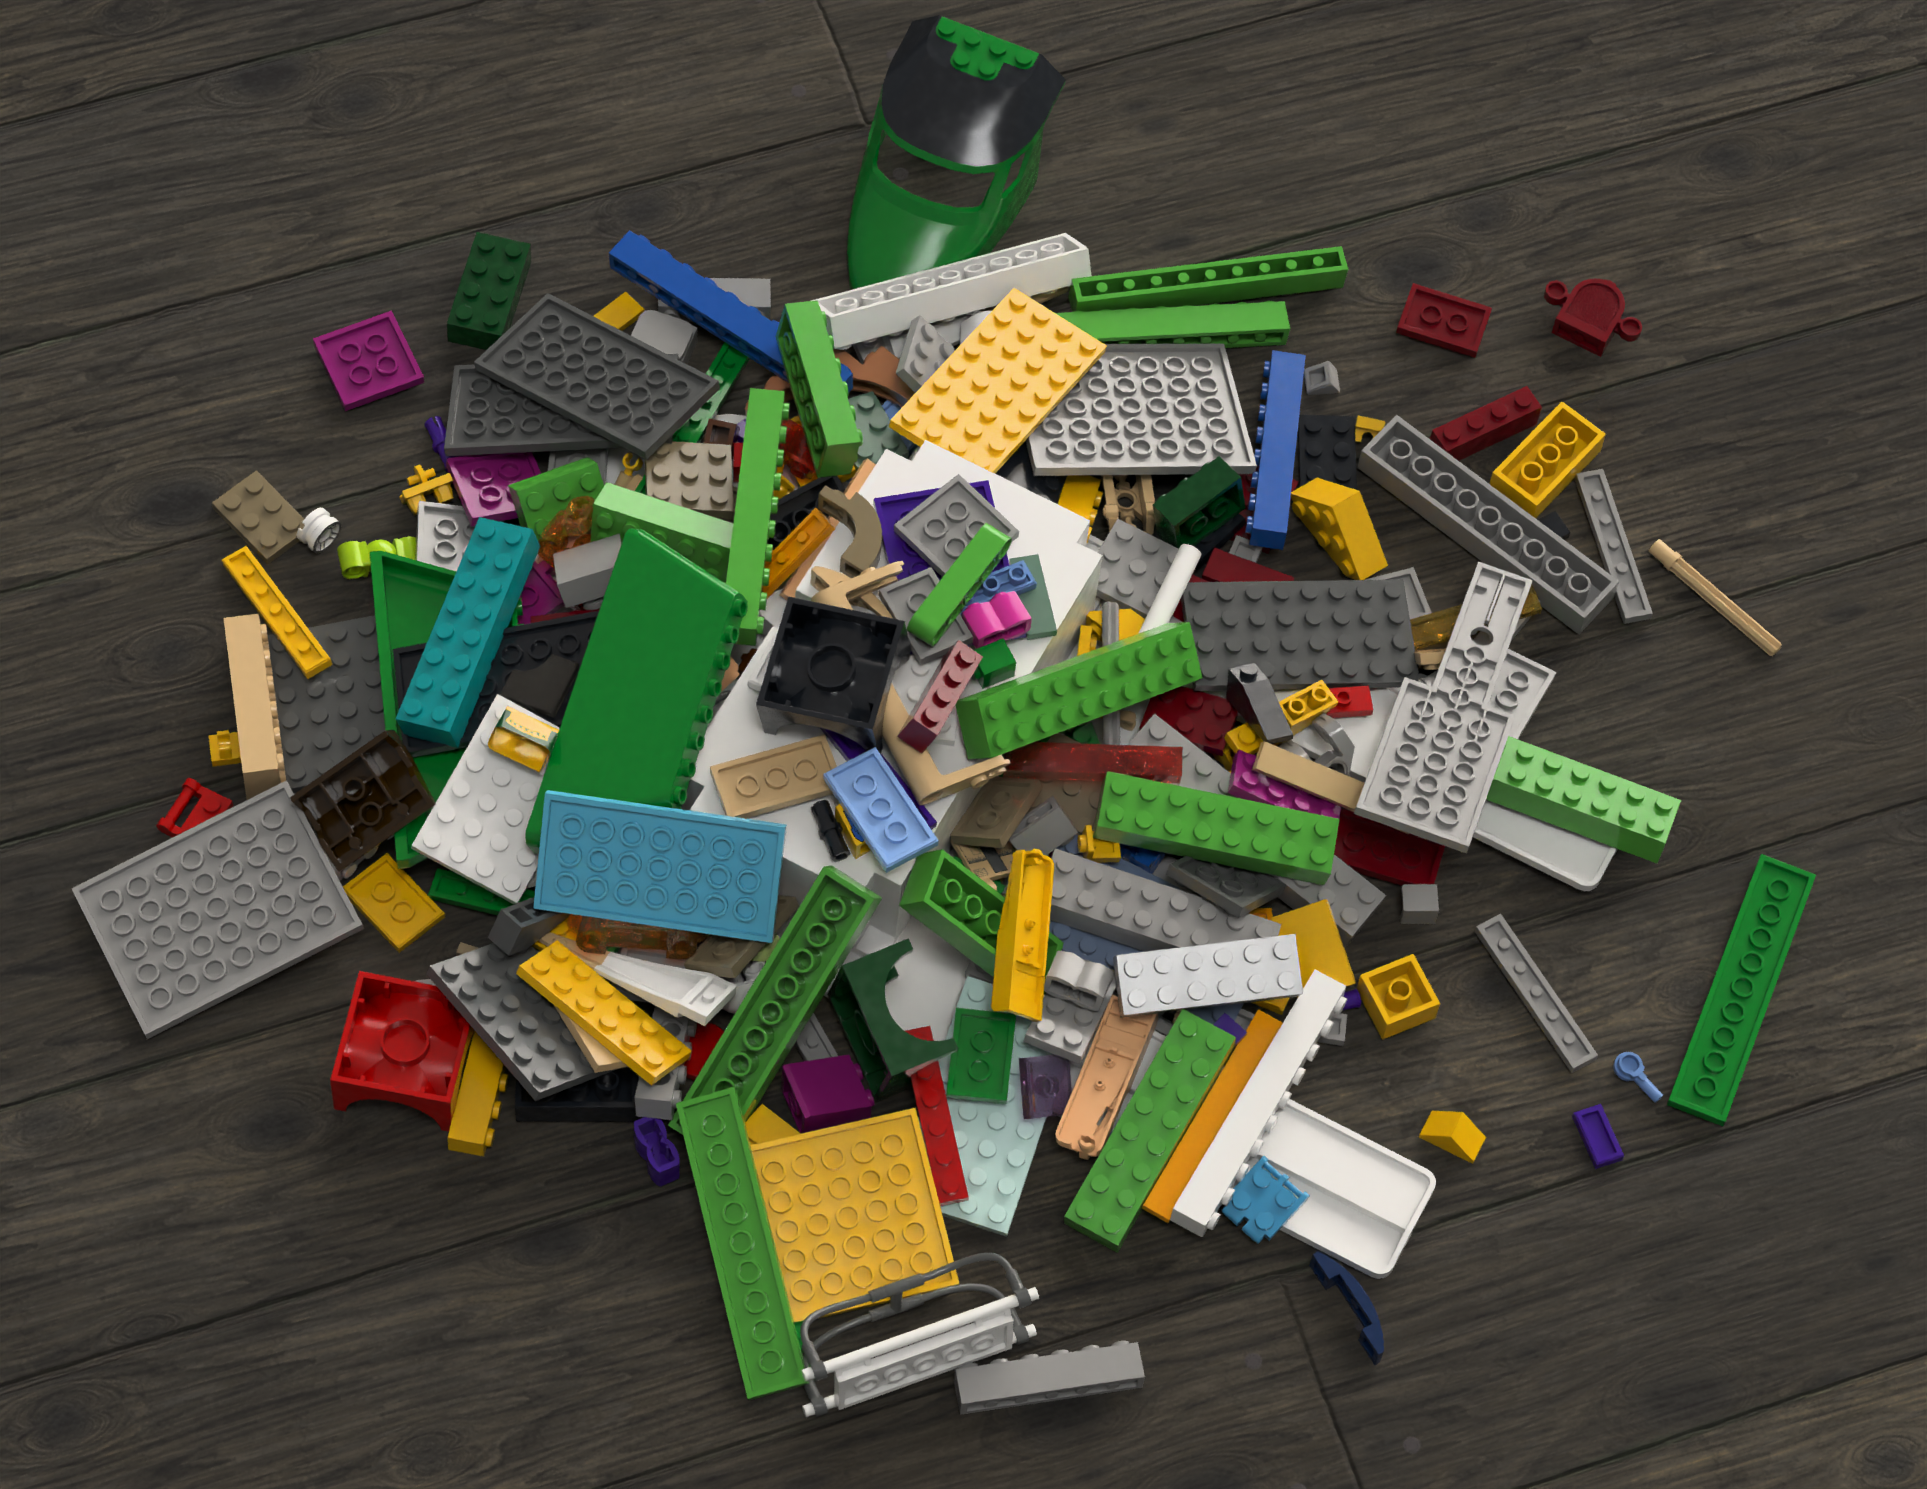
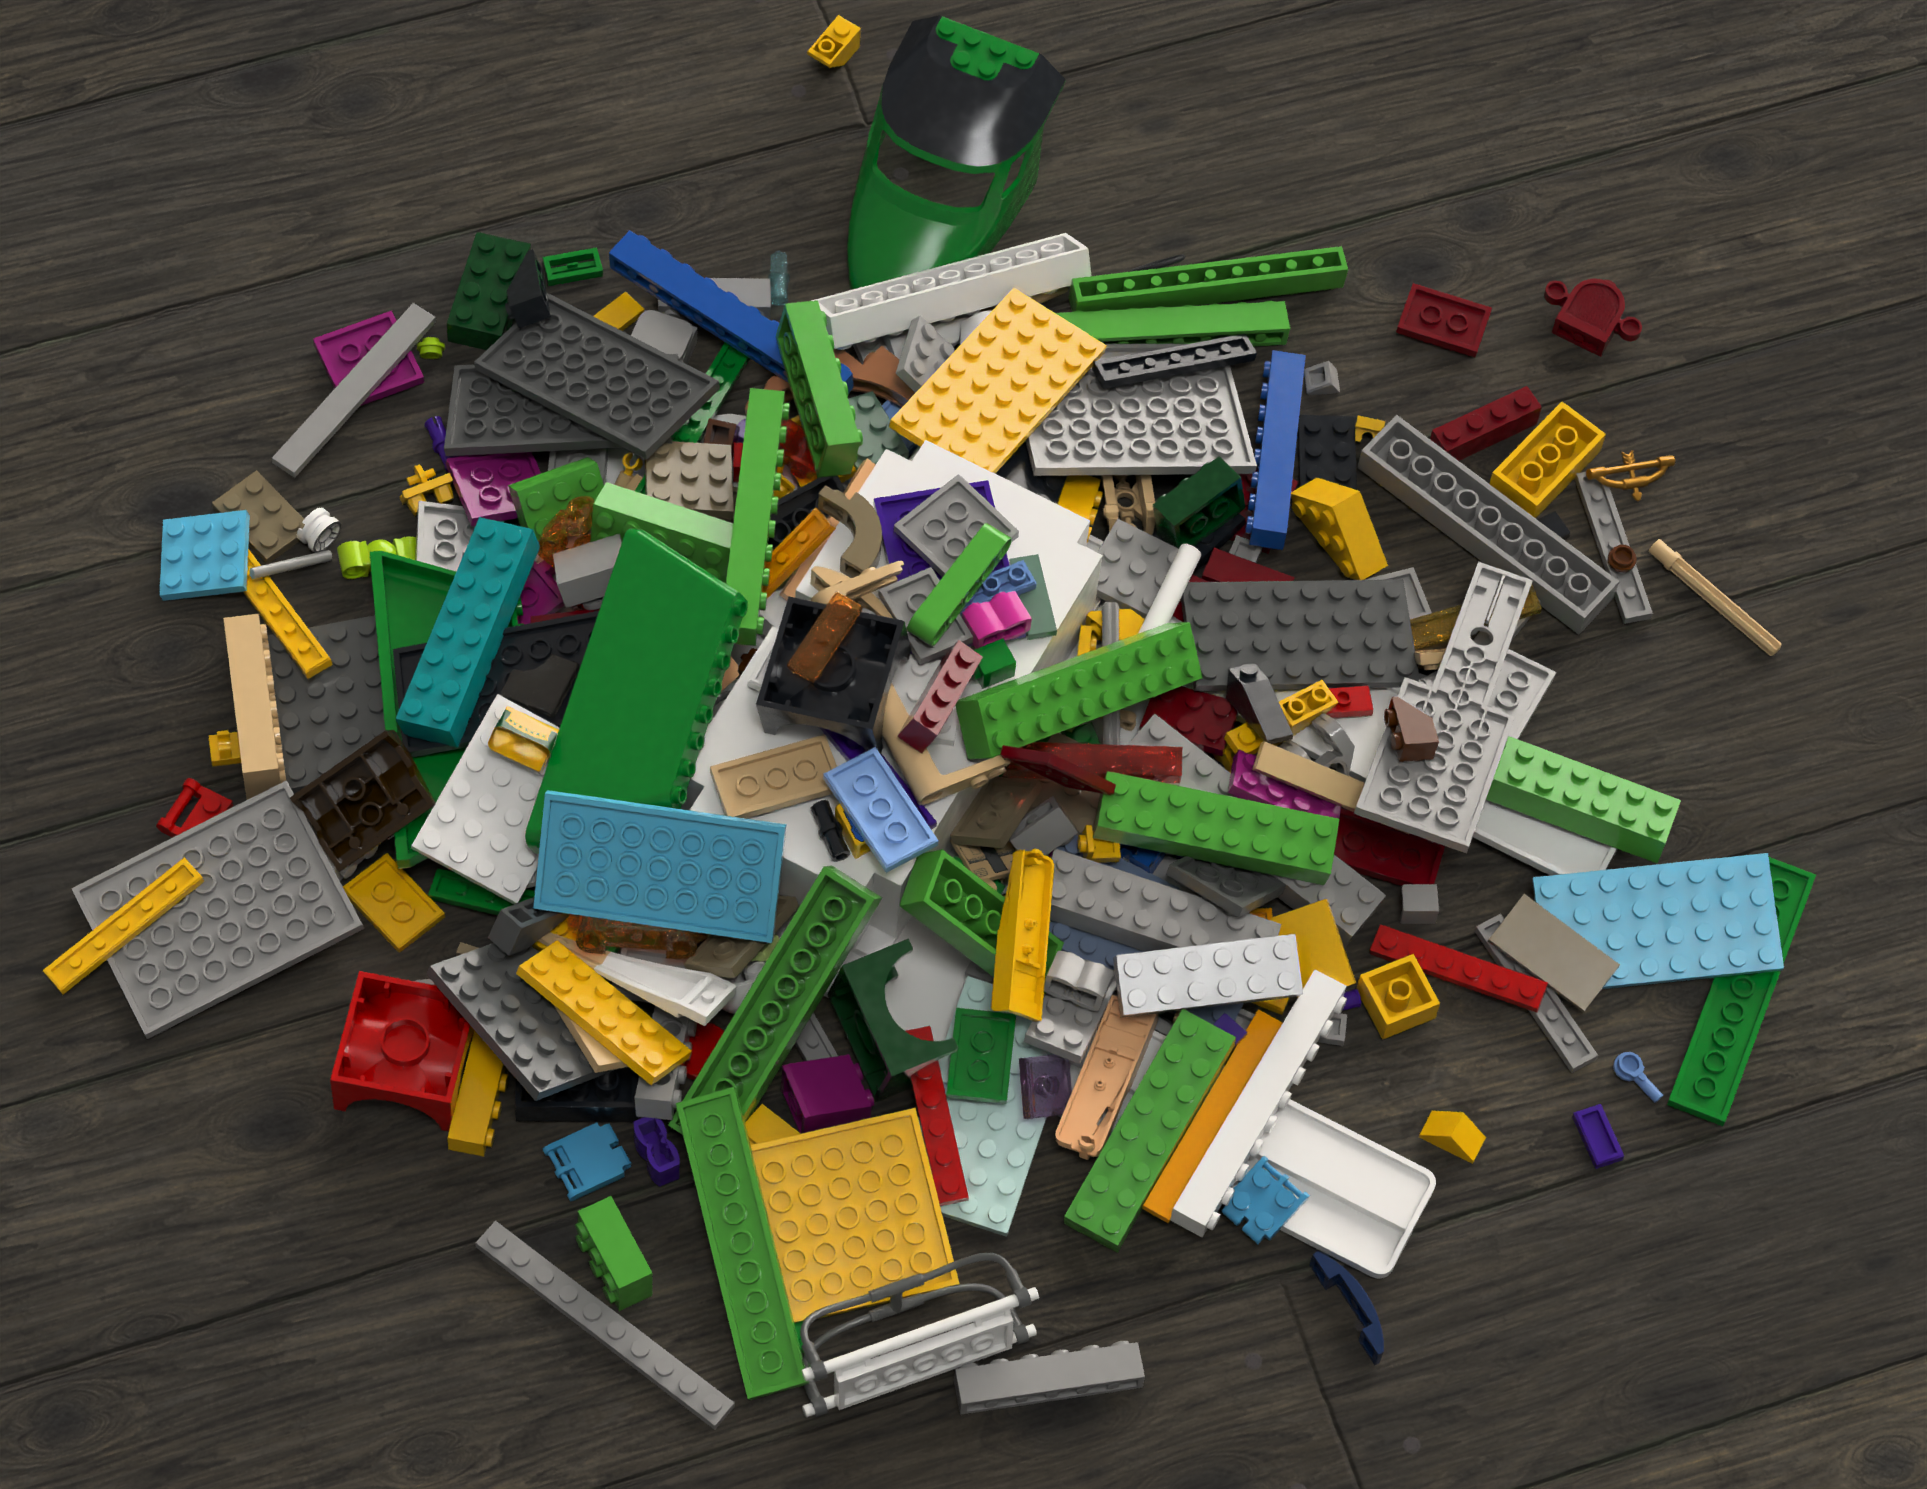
(123, 926): none -> yellow tile
(204, 555): none -> medium azure plate
(290, 564): none -> light grey bar
(353, 390): none -> light grey tile
(430, 348): none -> lime plate
(528, 293): none -> black slope
(573, 270): none -> green tile
(588, 1159): none -> dark azure plate
(605, 1325): none -> light grey plate
(613, 1254): none -> bright green brick
(779, 278): none -> clear light blue axle
(824, 637): none -> clear orange plate
(836, 43): none -> yellow slope
(1057, 770): none -> dark red tile
(1161, 263): none -> black piece
(1174, 361): none -> black plate
(1411, 731): none -> slope
(1461, 968): none -> red plate
(1553, 953): none -> dark tan tile
(1622, 558): none -> reddish brown plate
(1633, 482): none -> pearl gold piece
(1673, 917): none -> medium azure plate

